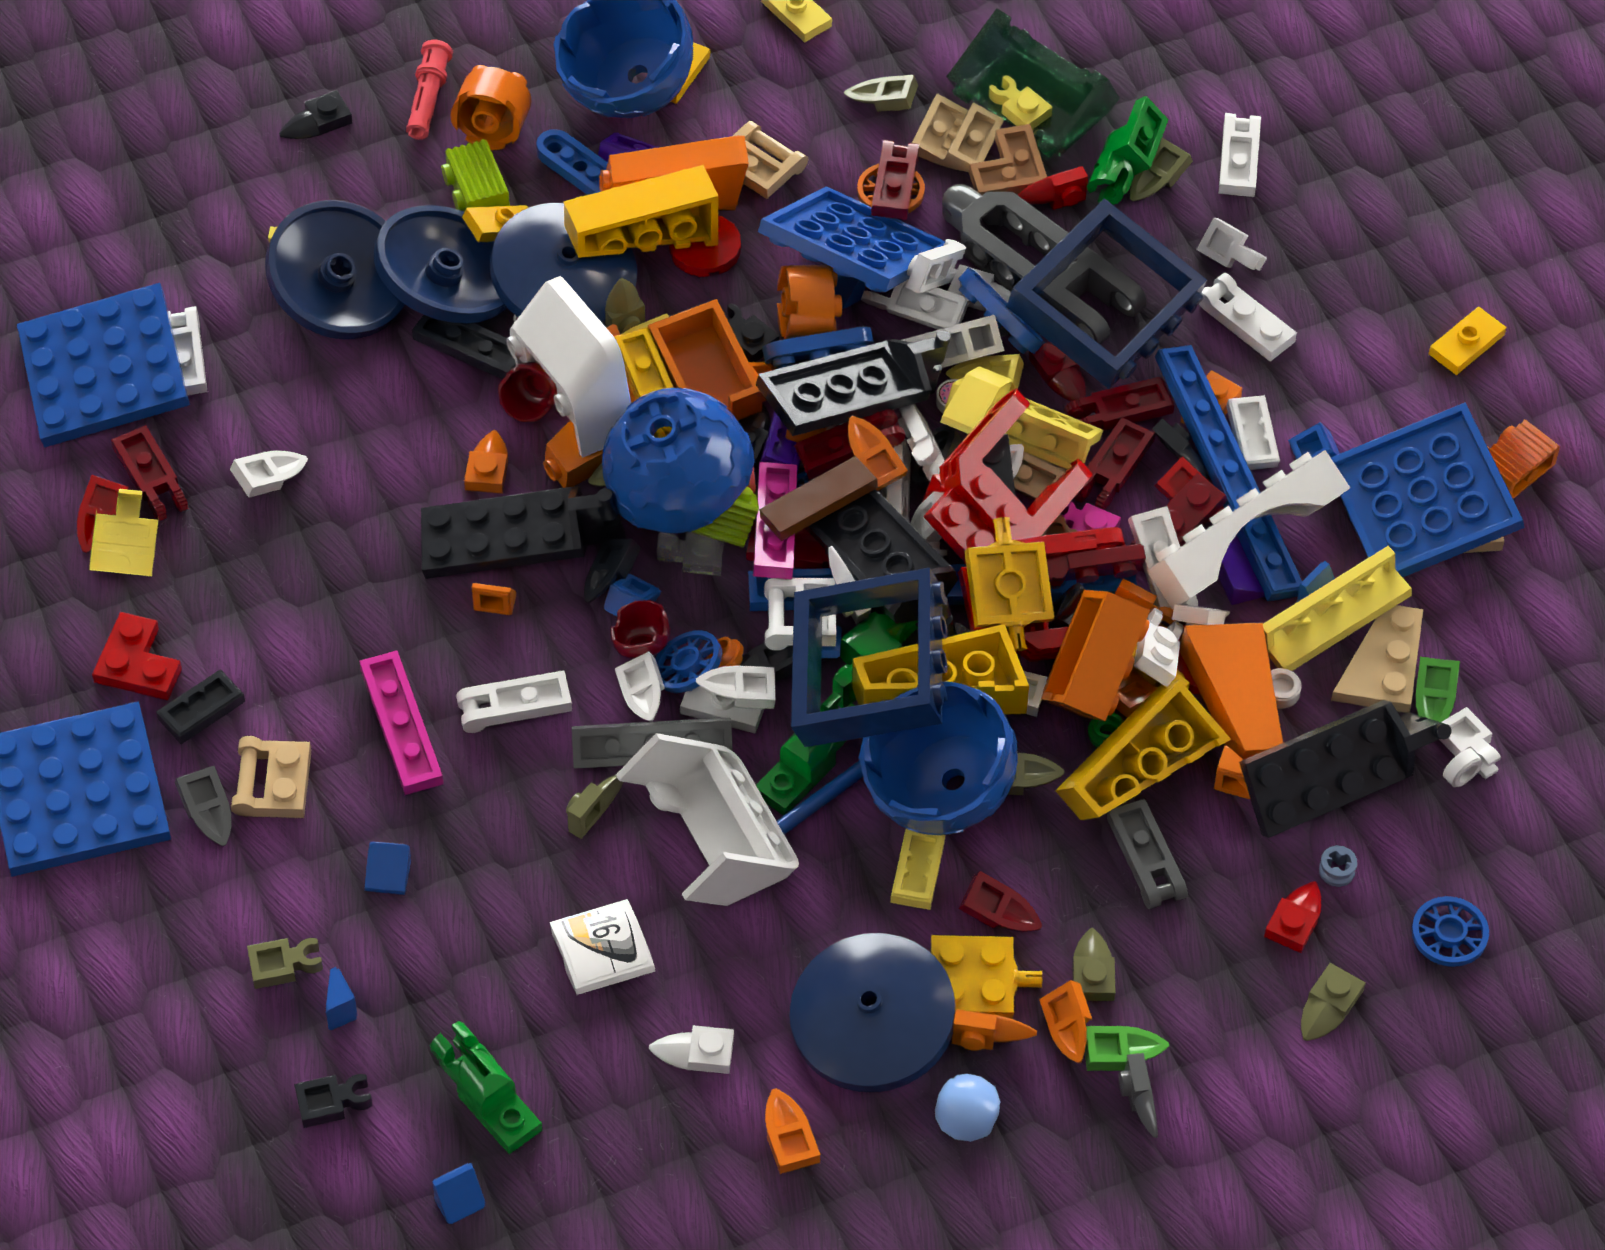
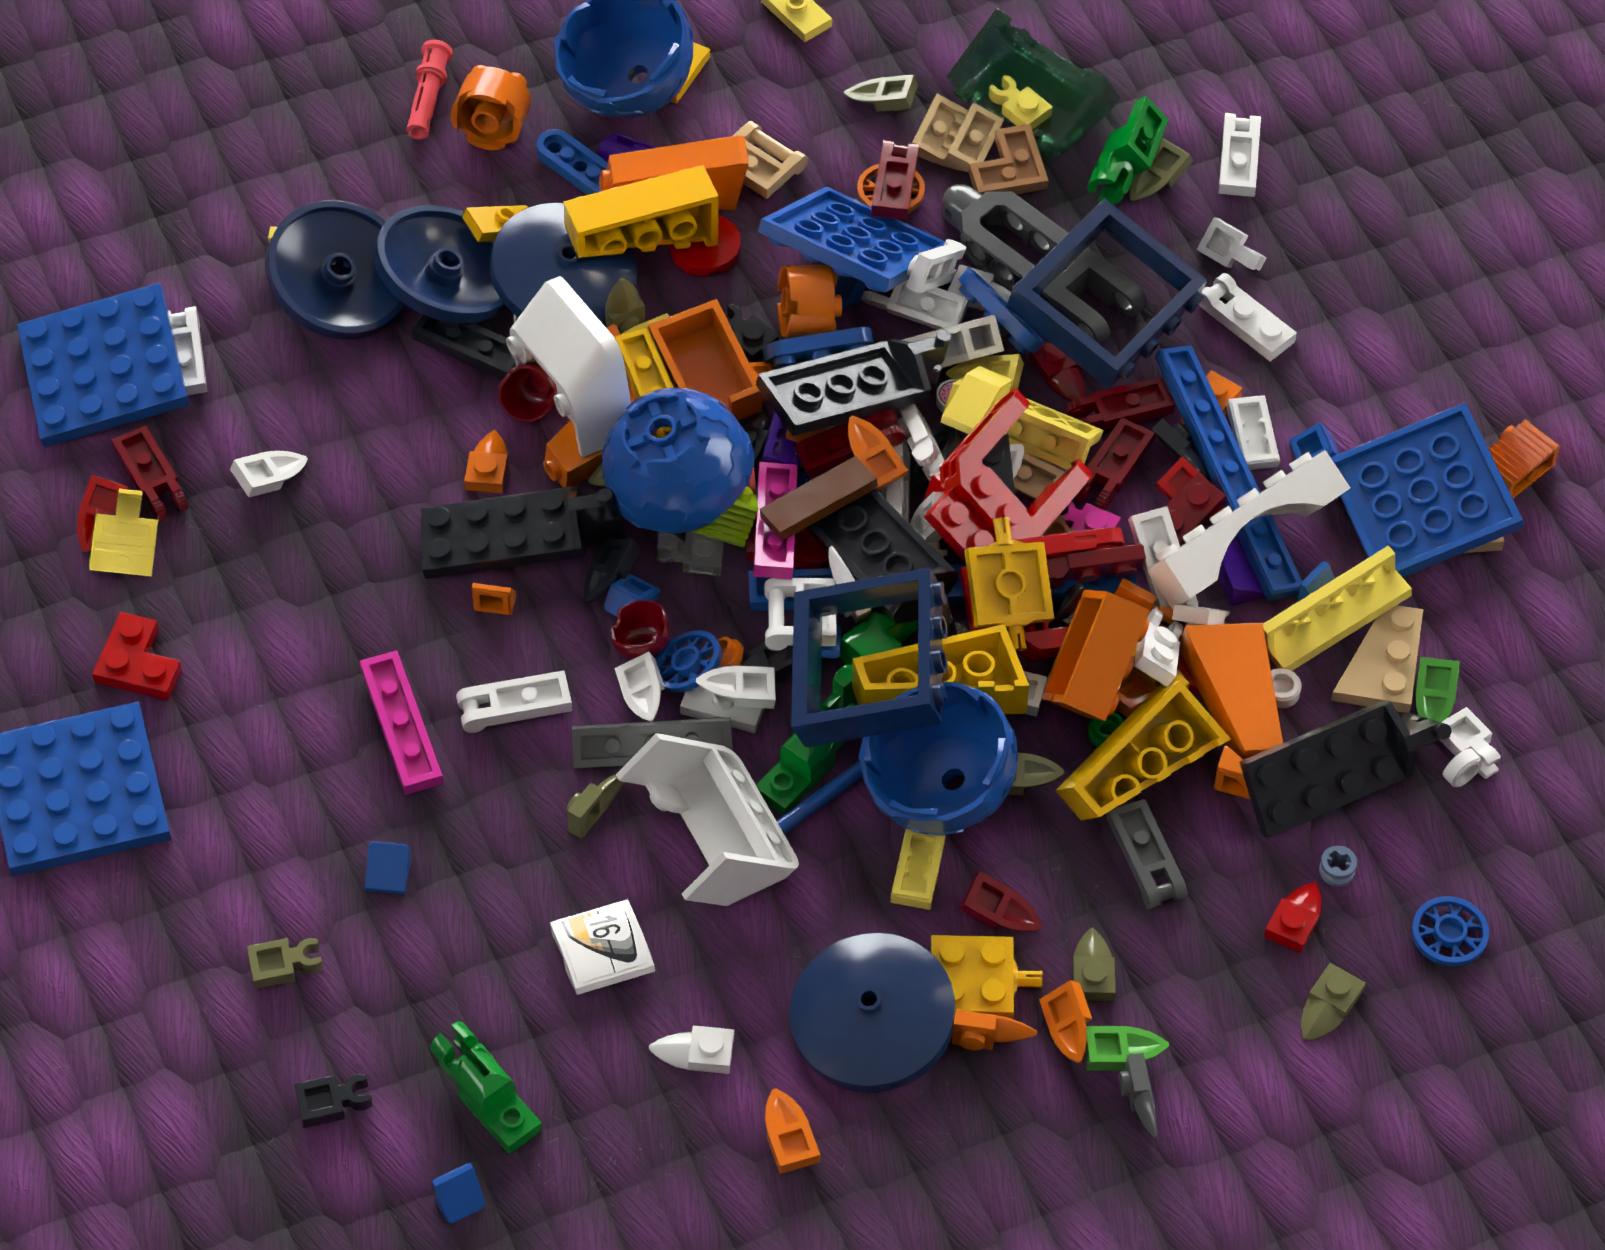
(200, 706): black plate -> none
(206, 803): dark grey plate -> none
(285, 778): tan plate -> none
(319, 117): black plate -> none
(340, 1001): blue slope -> none
(474, 177): lime brick -> none
(967, 1107): light blue hair -> none
(1058, 189): red plate -> none
(1467, 340): yellow plate -> none

